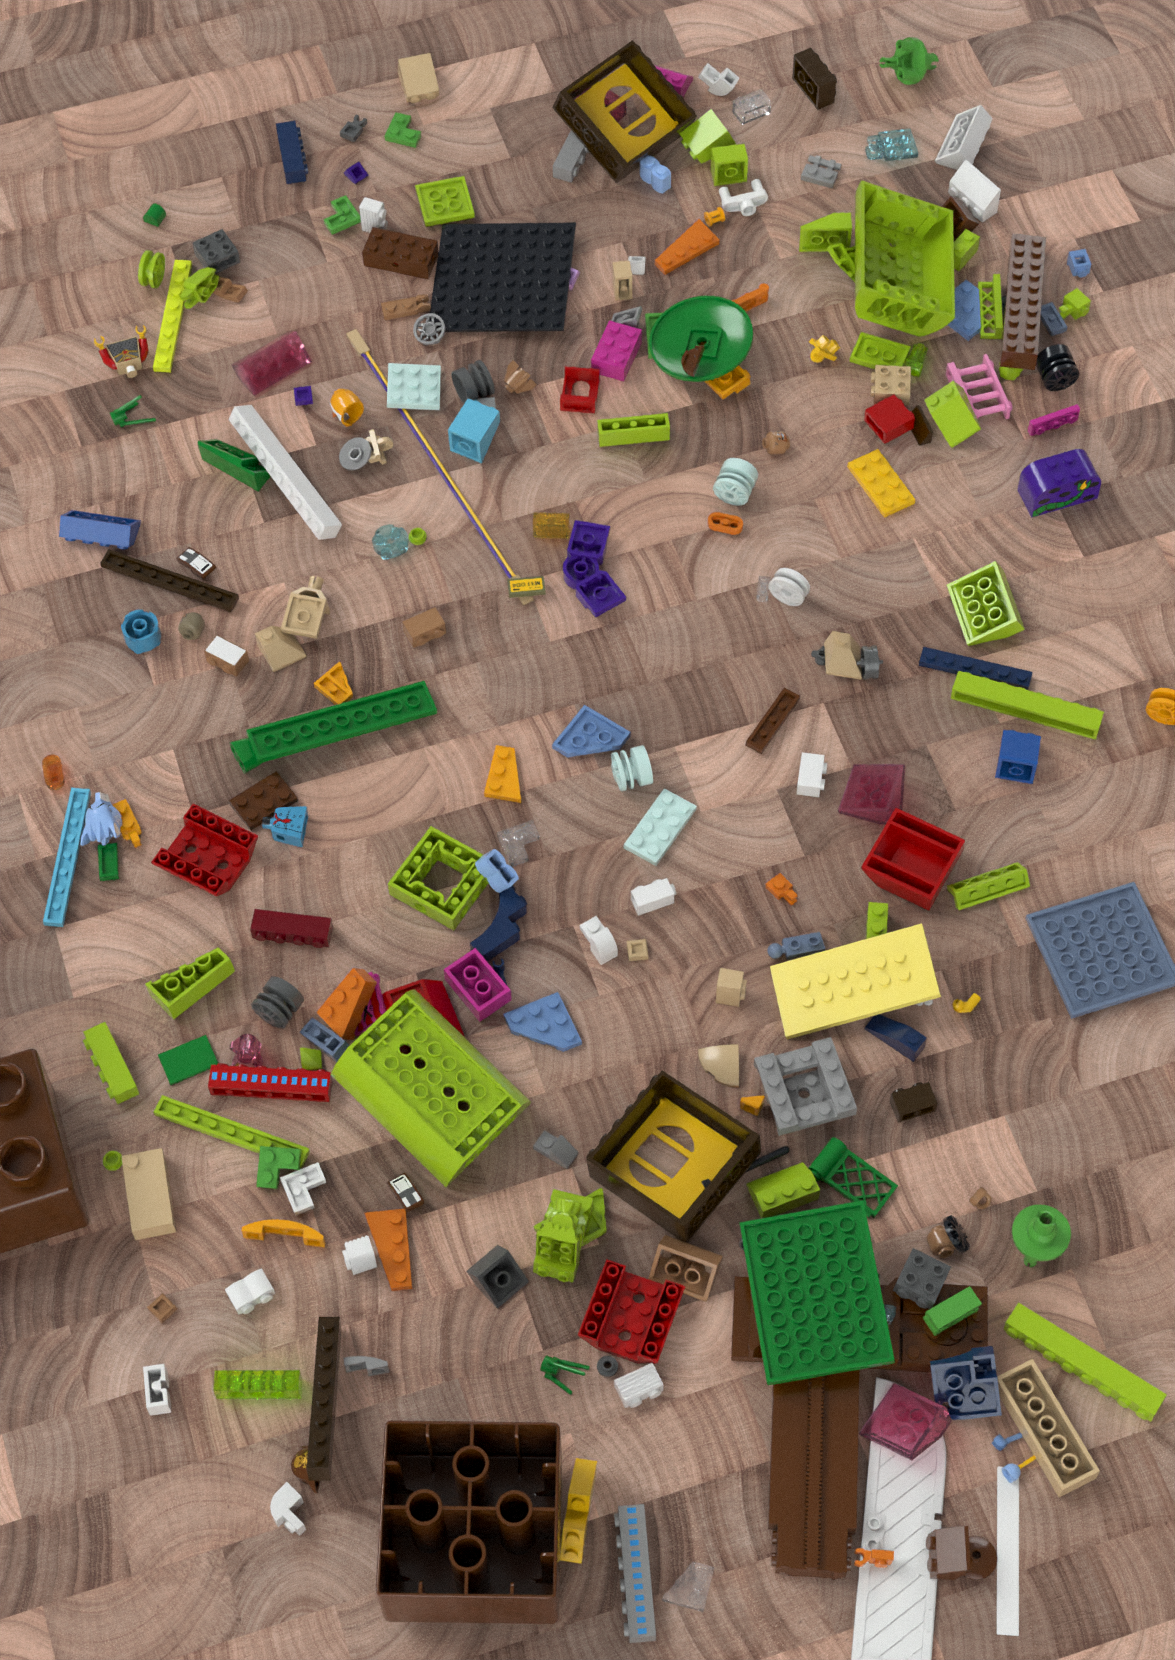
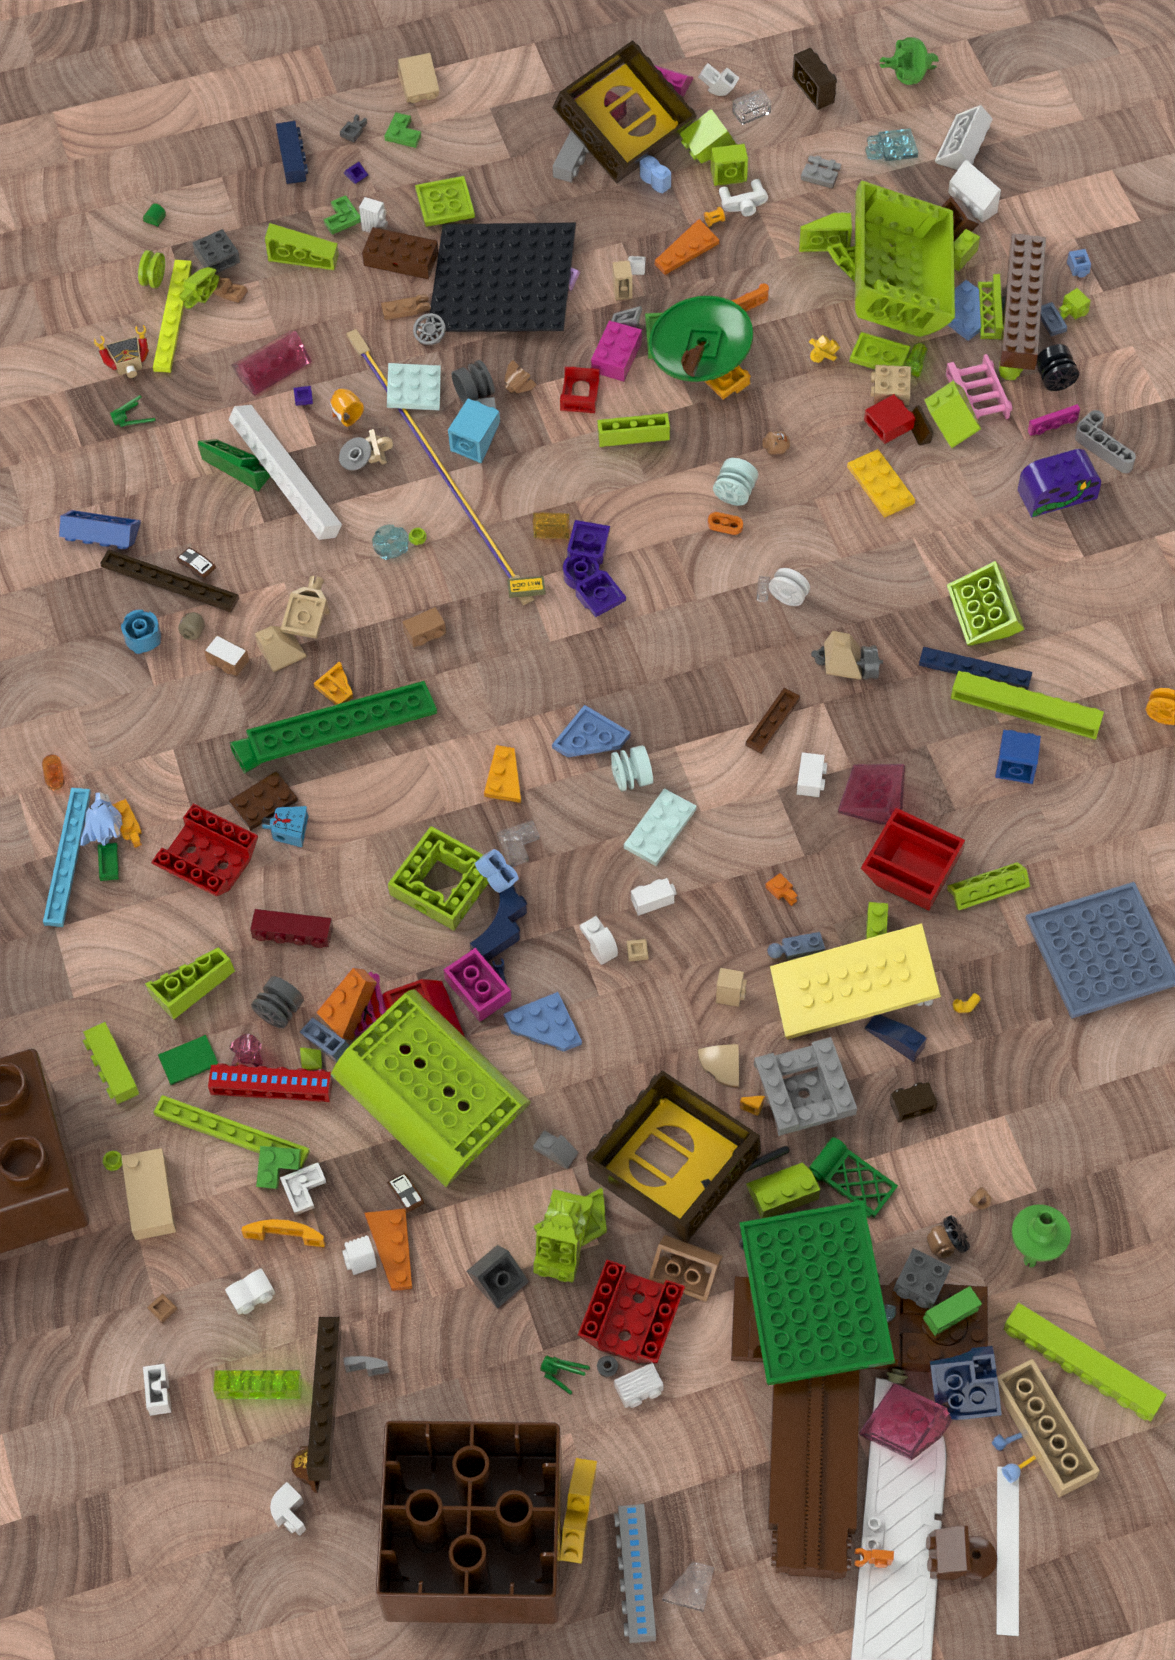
(299, 248): none -> lime wedge
(897, 1376): none -> olive plate
(1091, 436): none -> light grey beam

